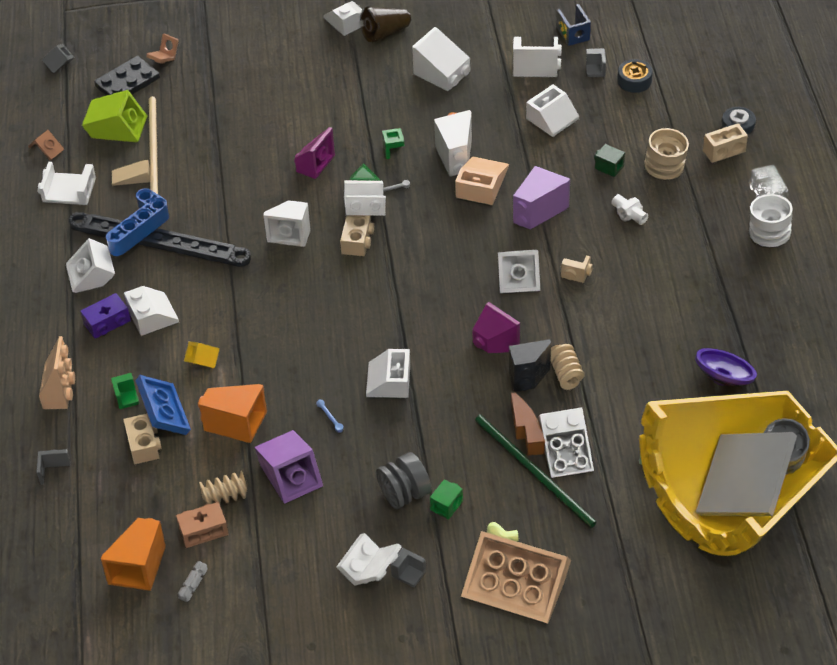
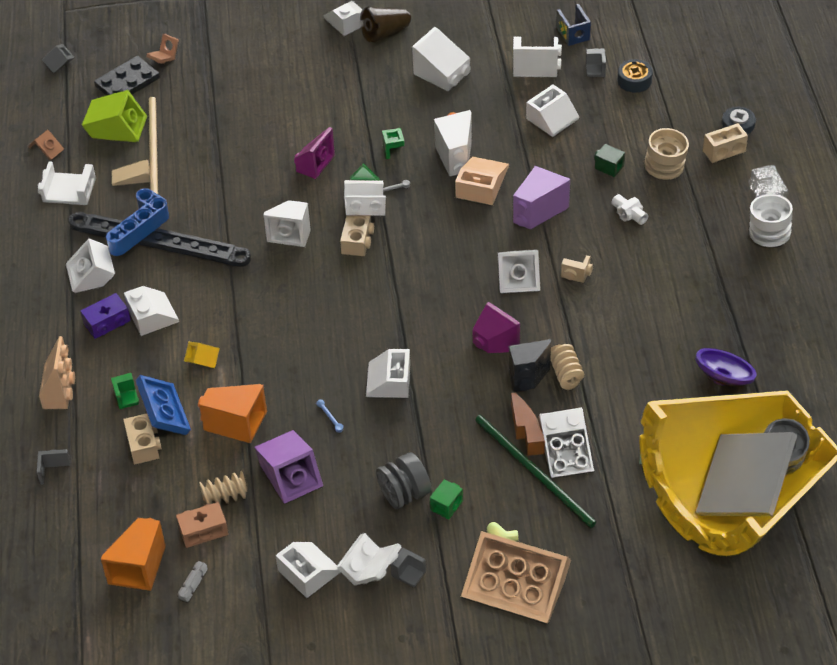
(306, 567): none -> white slope

